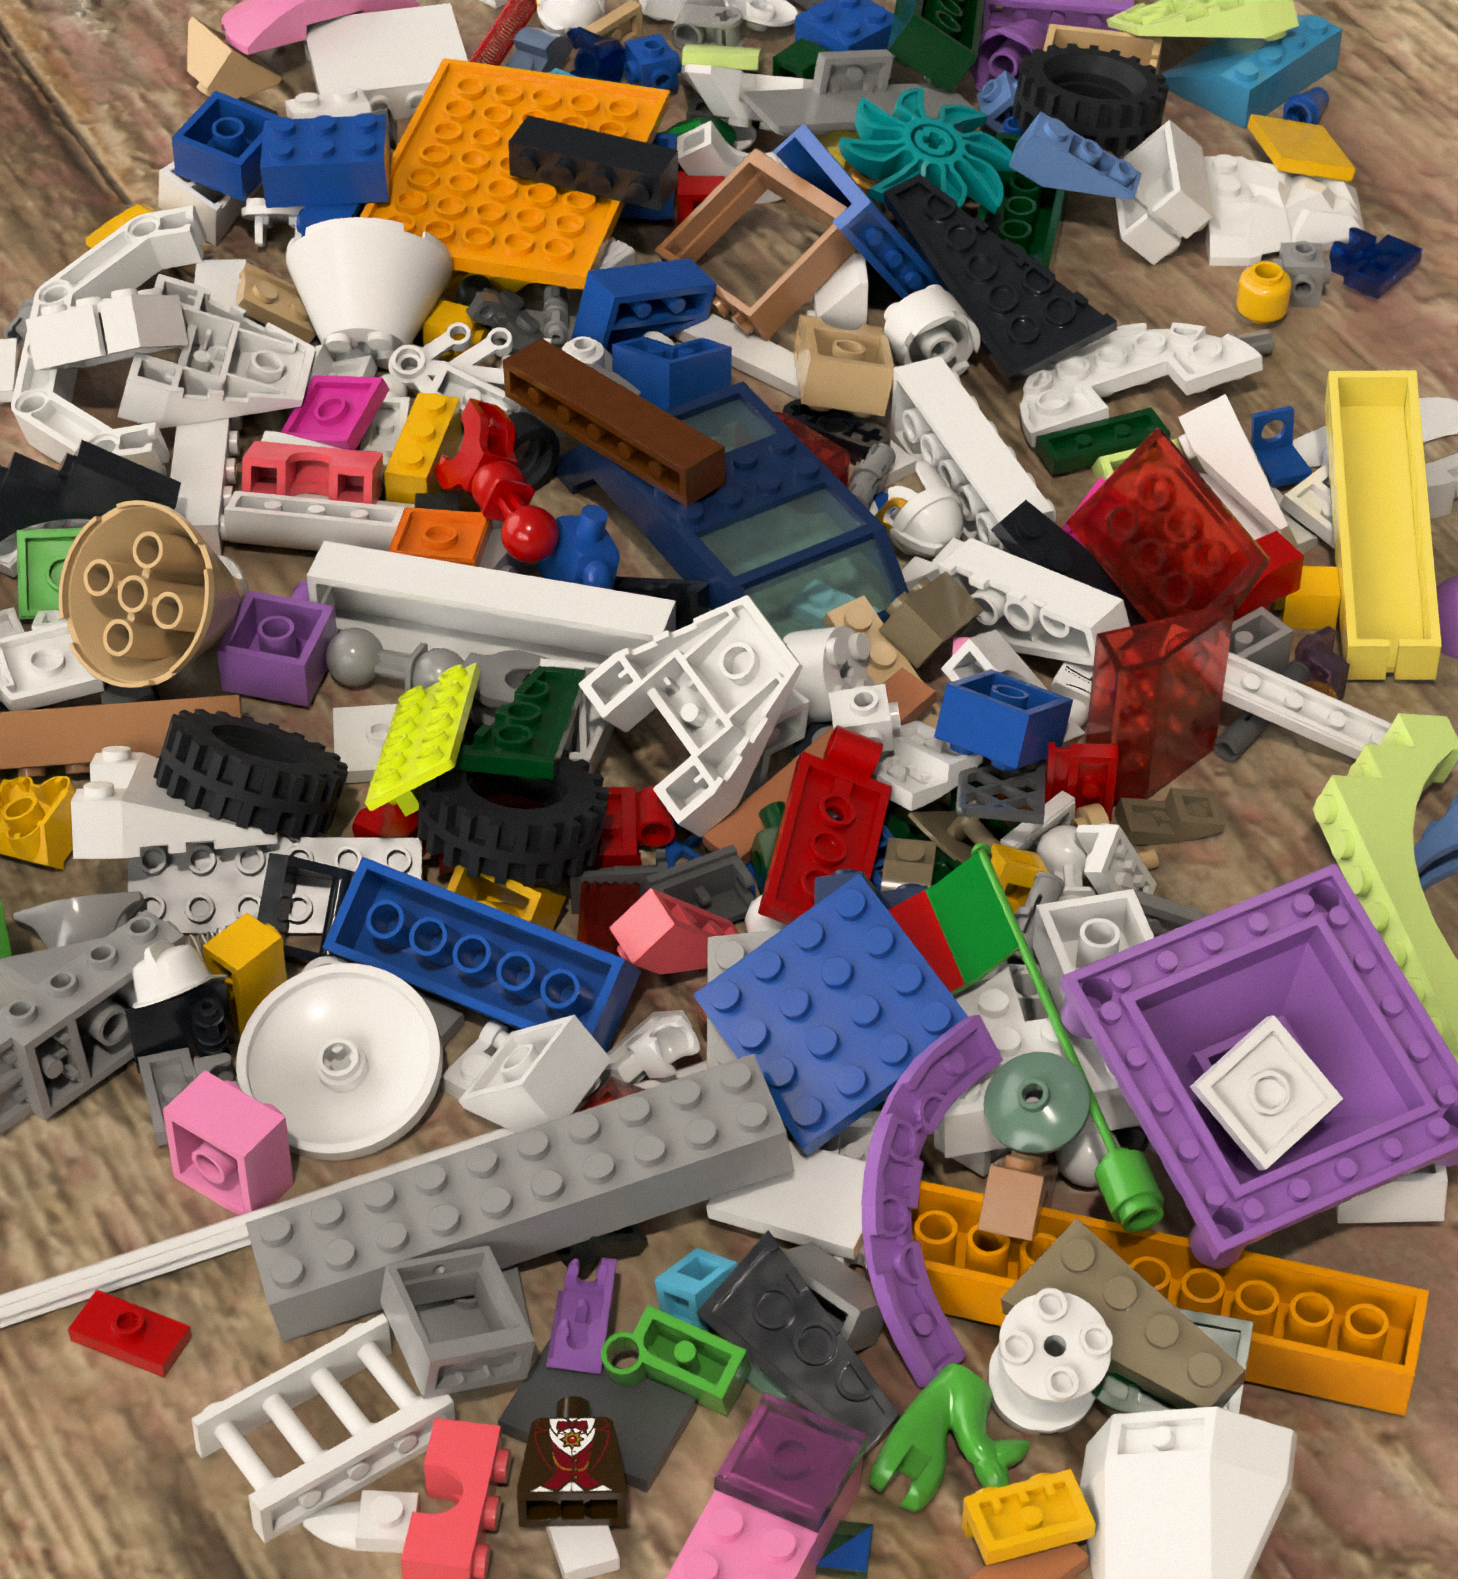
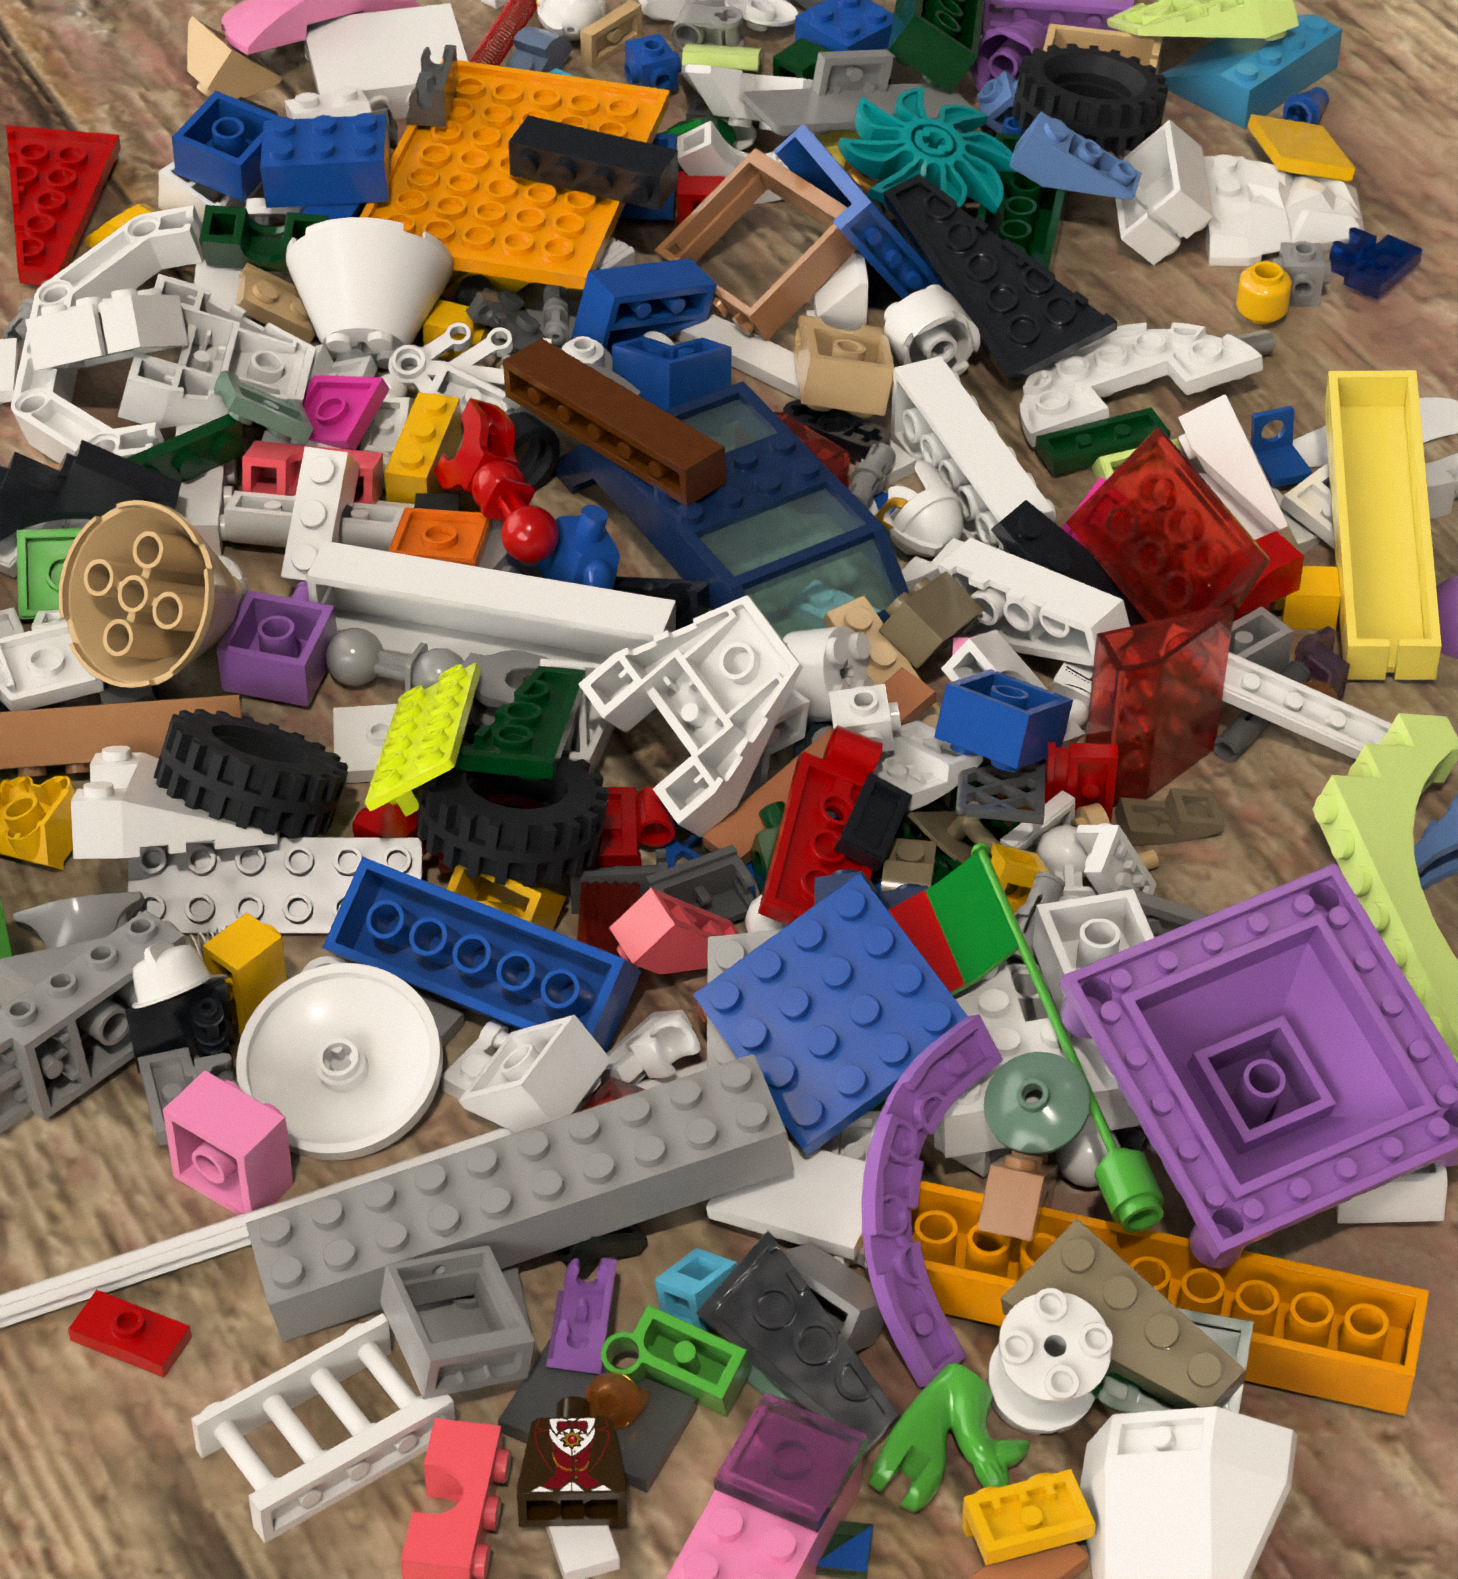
(53, 193): none -> red wing
(195, 450): none -> dark green plate
(234, 239): none -> dark green arch
(250, 405): none -> sand green plate
(278, 894): black tile -> none
(323, 490): none -> white arch
(371, 1524): white plate -> none
(434, 90): none -> dark grey hinge
(598, 56): clear blue brick -> none
(617, 1398): none -> clear orange plate
(873, 822): none -> black tile
(1266, 1092): white tile -> none

